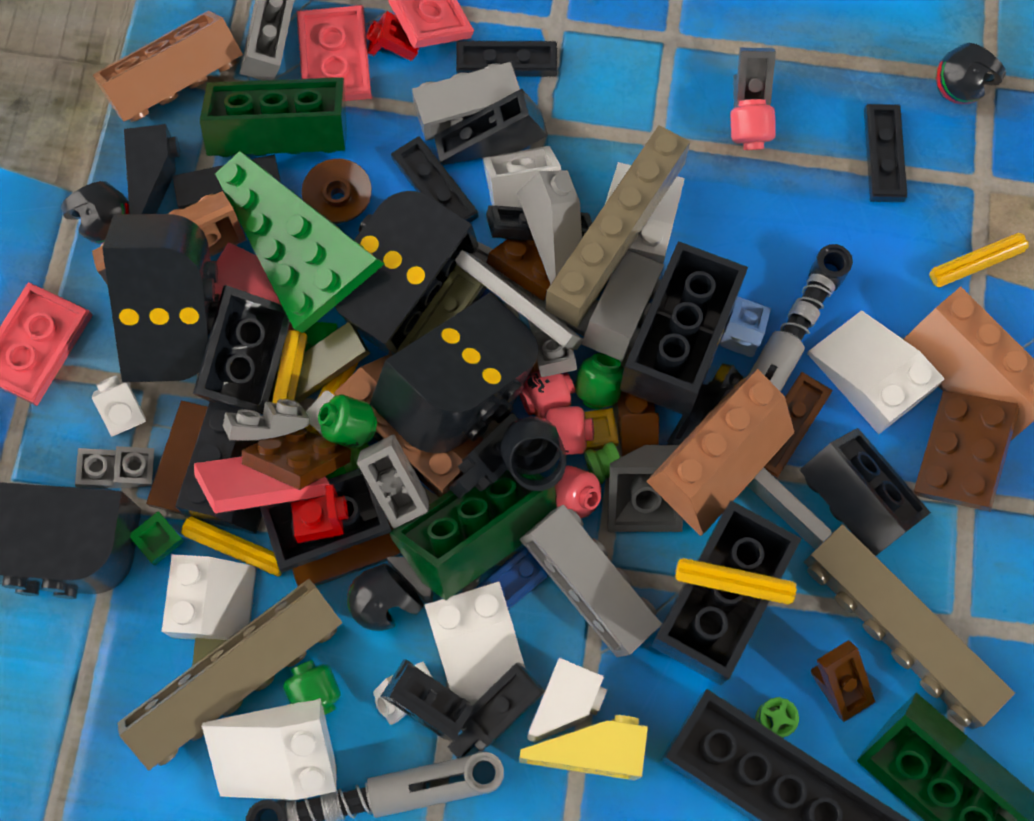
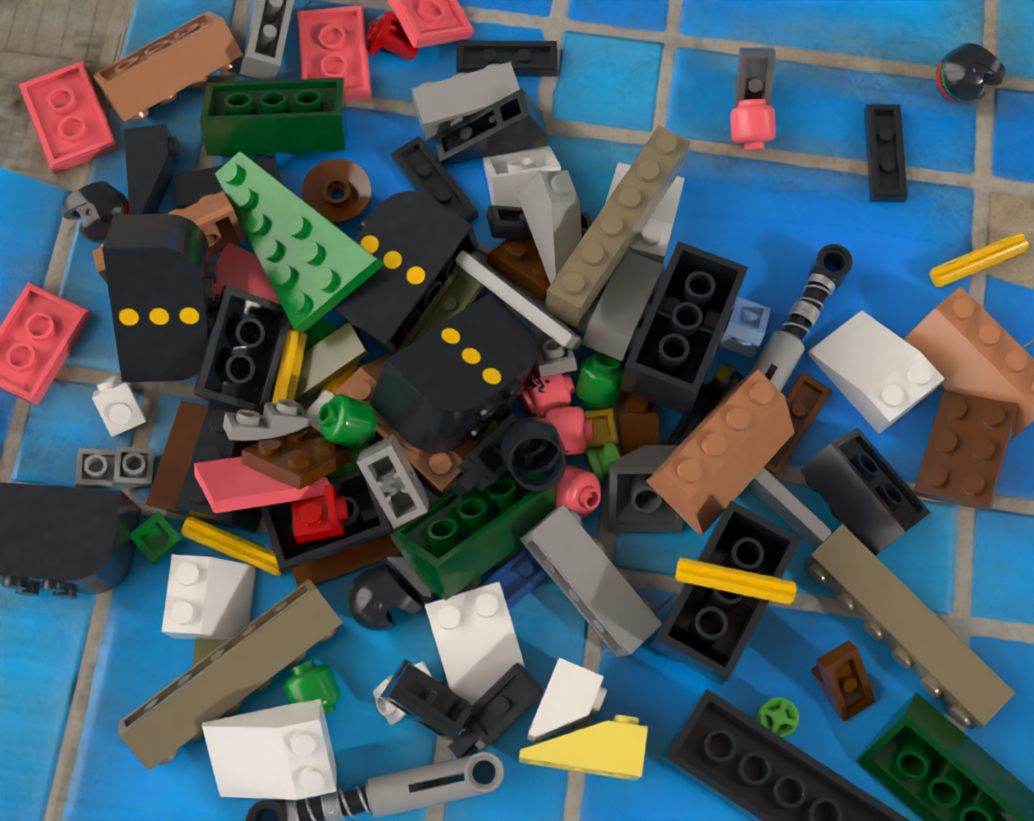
(68, 117): none -> coral tile

